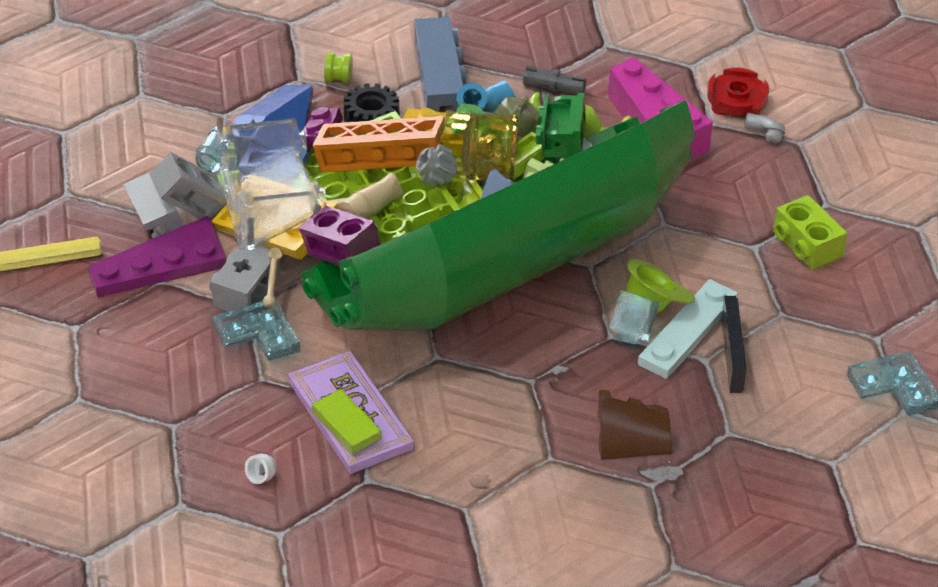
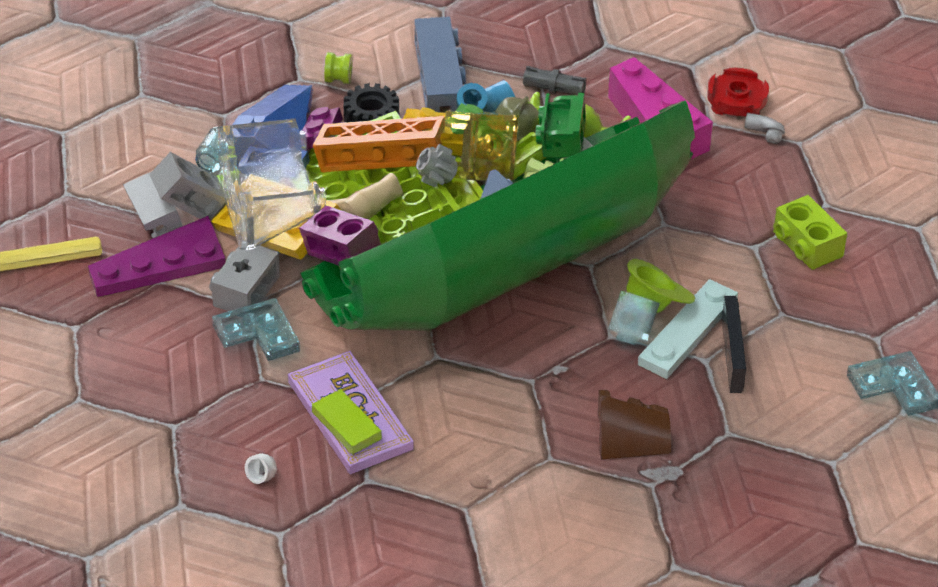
(274, 255): tan hinge -> none

